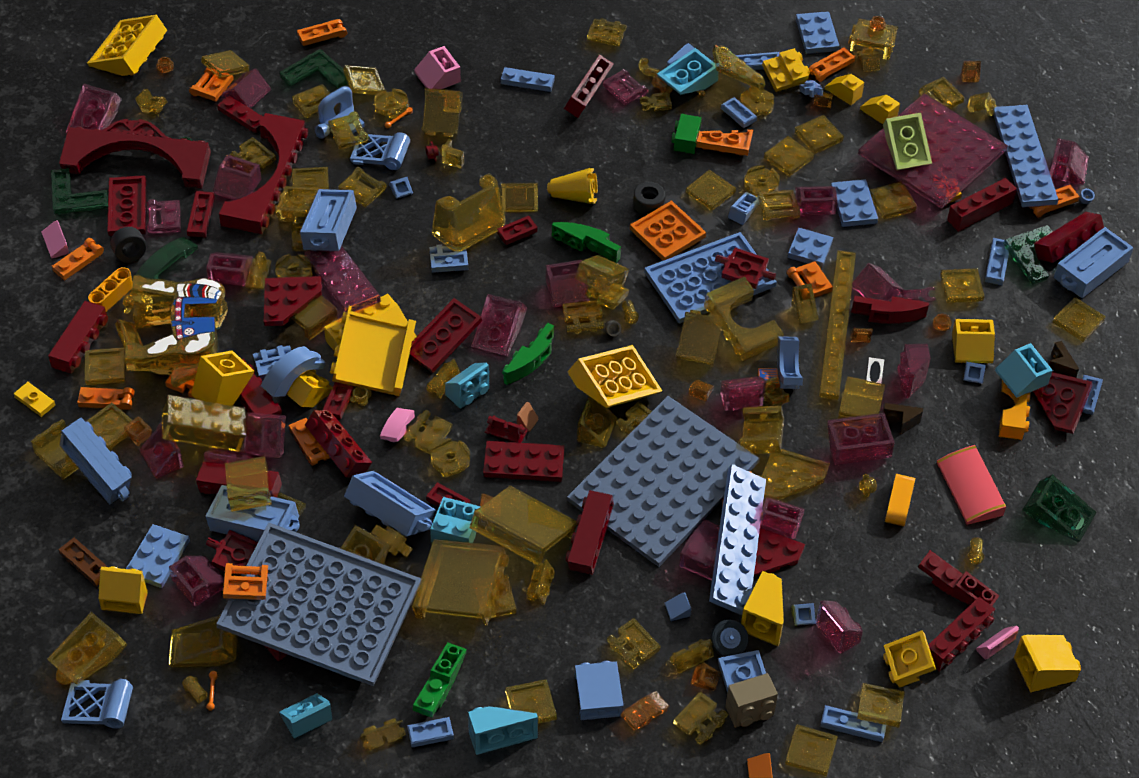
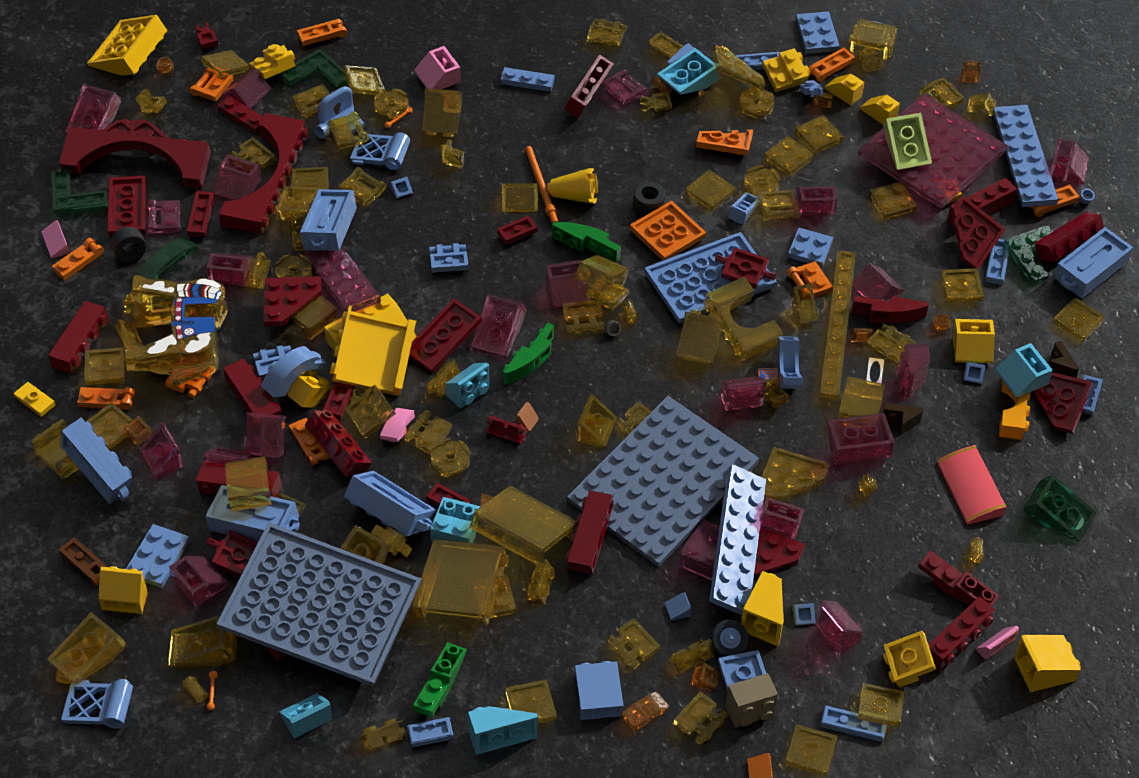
(112, 288): light orange beam -> none
(203, 423): clear yellow brick -> none
(206, 37): none -> dark red plate
(221, 378): yellow slope -> none
(245, 587): orange plate -> none
(275, 61): none -> yellow plate
(370, 411): none -> clear yellow plate
(431, 151): dark red plate -> none
(470, 220): clear yellow windscreen -> none
(524, 461): dark red plate -> none
(549, 209): none -> orange bar
(614, 377): yellow slope -> none
(646, 69): clear yellow arm -> none
(665, 44): none -> clear yellow plate
(686, 133): green brick -> none
(700, 389): clear orange slope -> none
(738, 112): medium blue plate -> none
(763, 429): clear yellow panel -> none
(855, 203): medium blue plate -> none
(877, 23): clear orange plate -> none
(887, 345): none -> clear yellow plate
(900, 500): light orange beam -> none
(916, 293): clear pink plate -> none
(974, 232): none -> dark red plate

